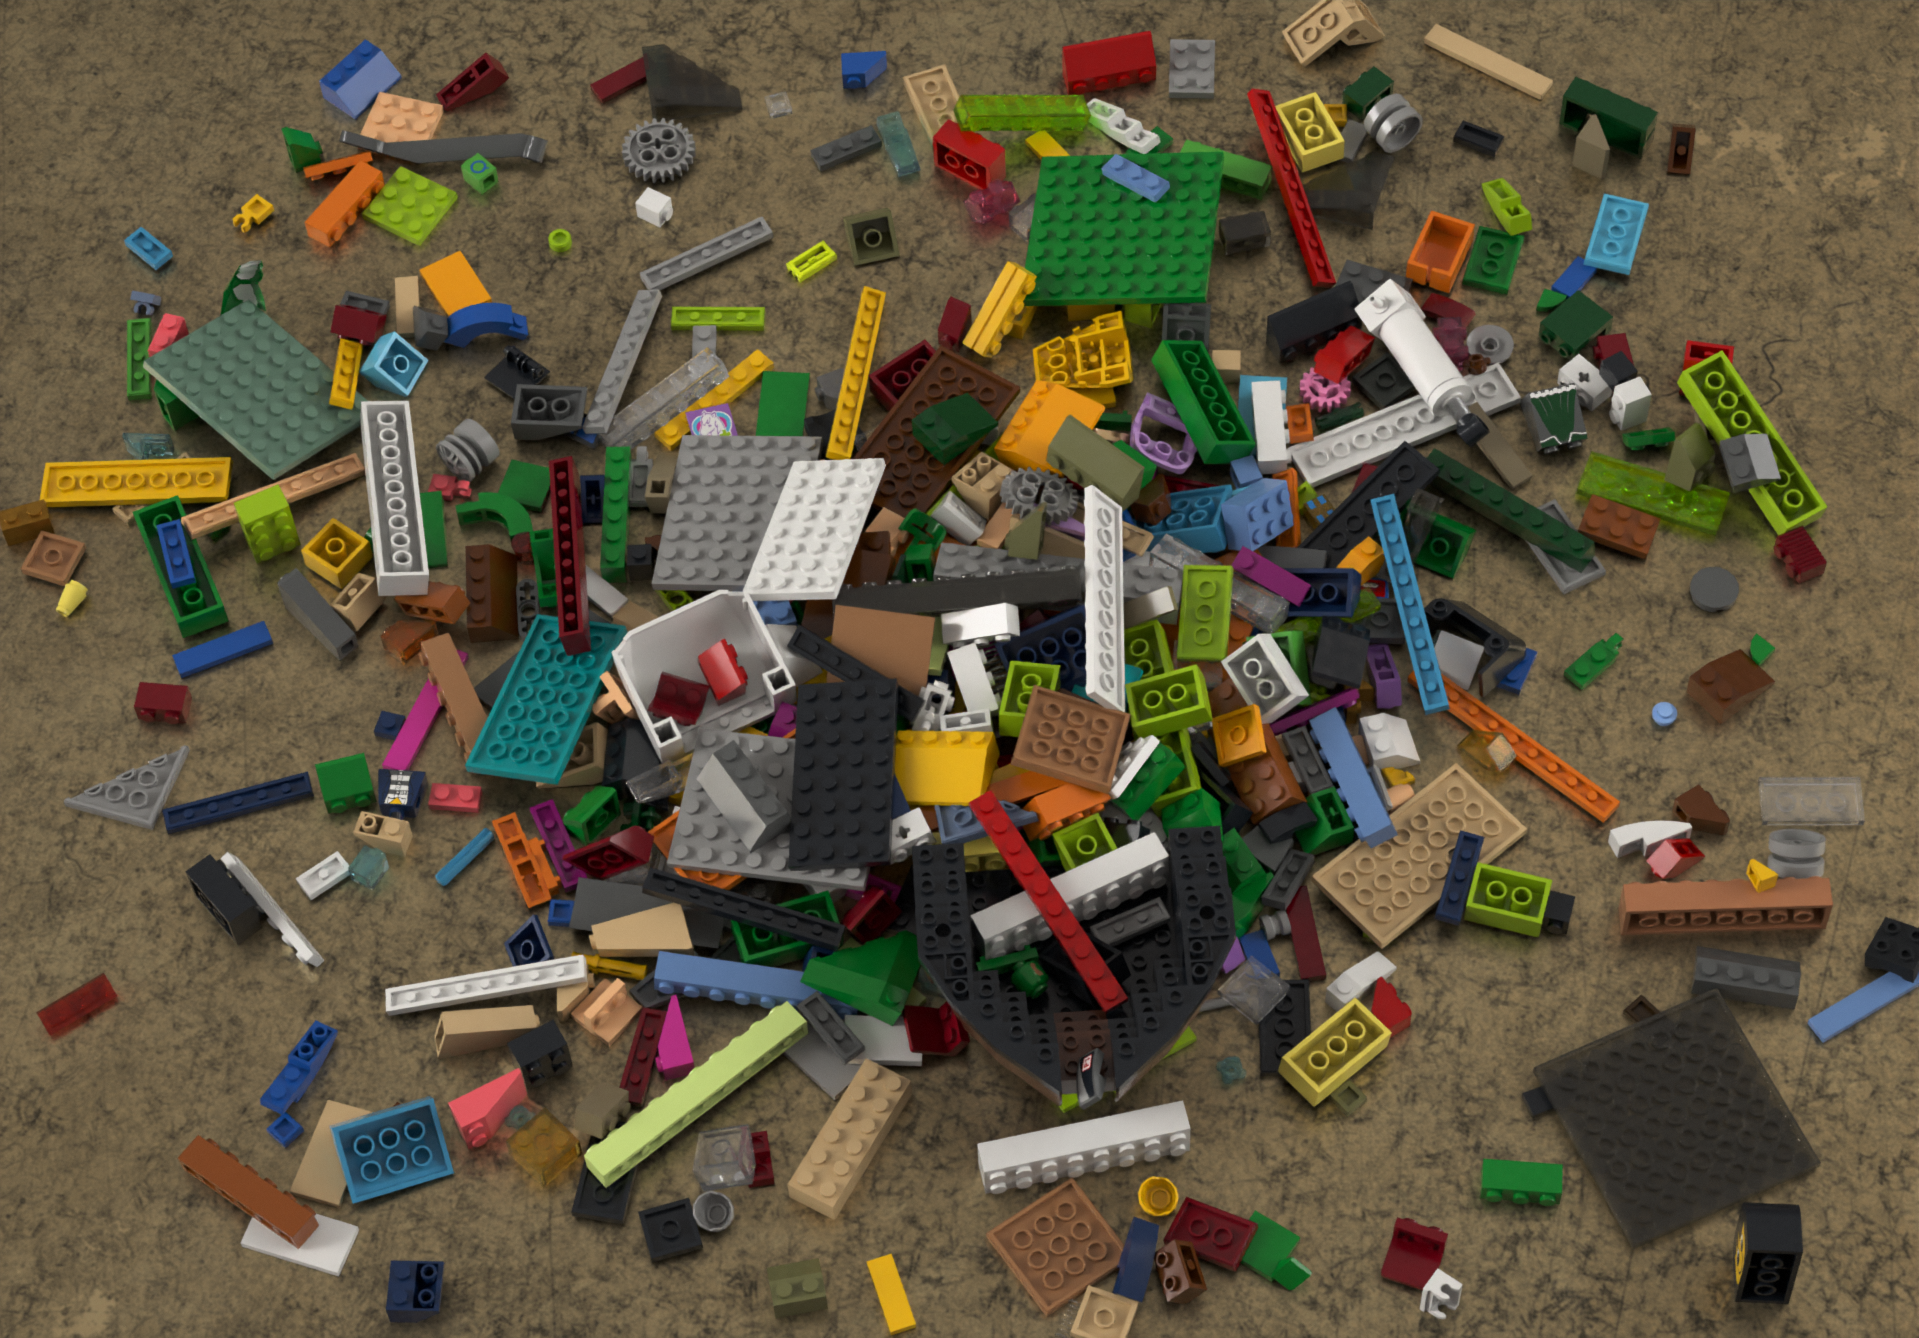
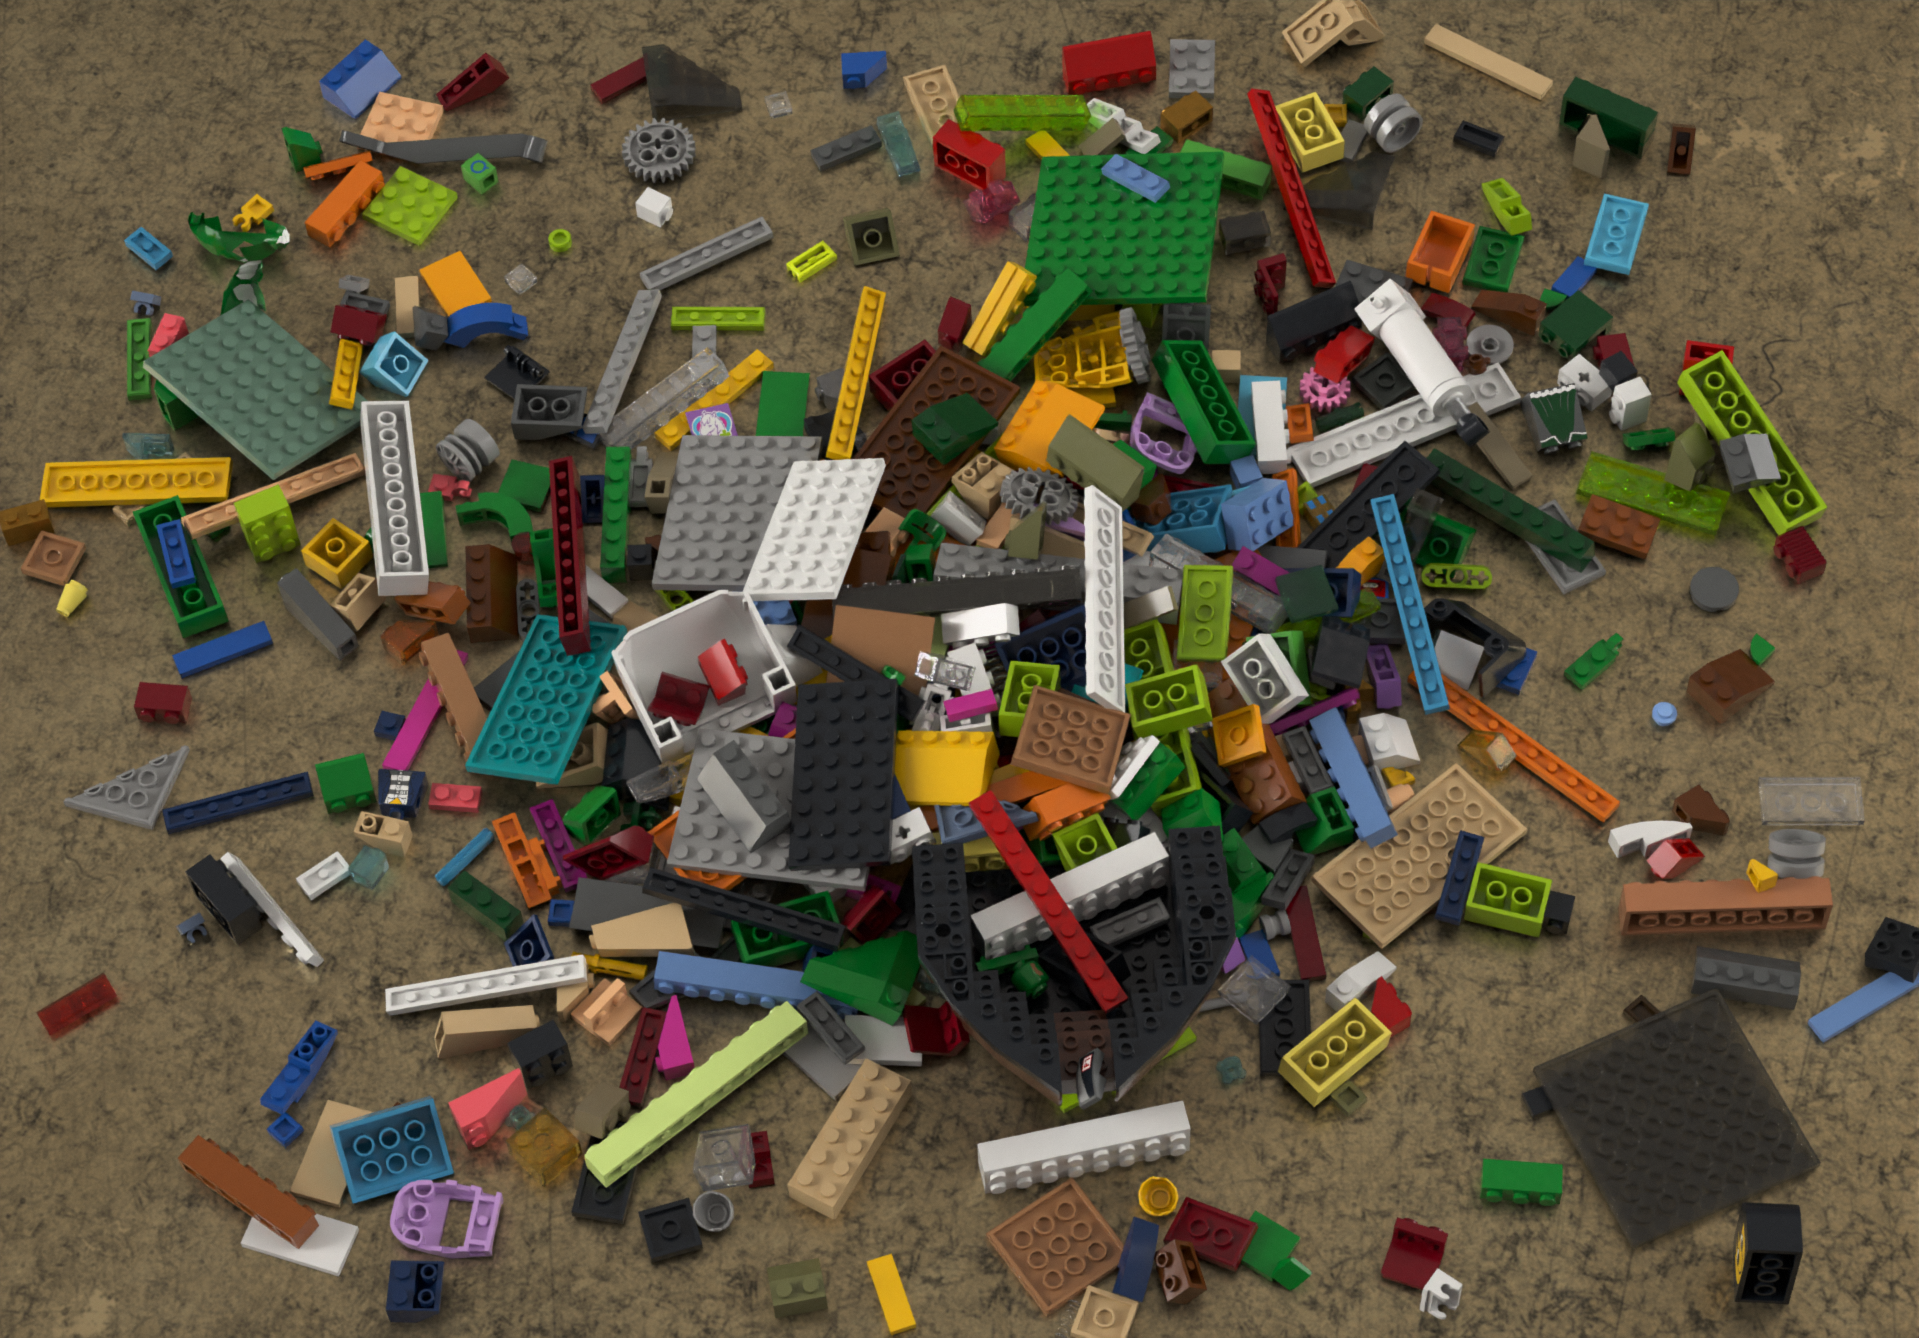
(190, 925): none -> sand blue tile
(219, 242): none -> green animal
(353, 283): none -> light grey plate
(421, 1215): none -> lavender slope
(485, 906): none -> dark green brick
(520, 279): none -> clear plate
(892, 673): none -> green tile
(944, 670): none -> clear slope
(970, 705): none -> dark pink tile
(1037, 325): none -> green brick
(1103, 139): none -> dark tan tile
(1136, 351): none -> light grey gear
(1186, 116): none -> pearl gold brick
(1269, 279): none -> dark red bracket
(1306, 594): none -> clear green tile
(1462, 584): none -> lime beam
(1512, 309): none -> reddish brown slope

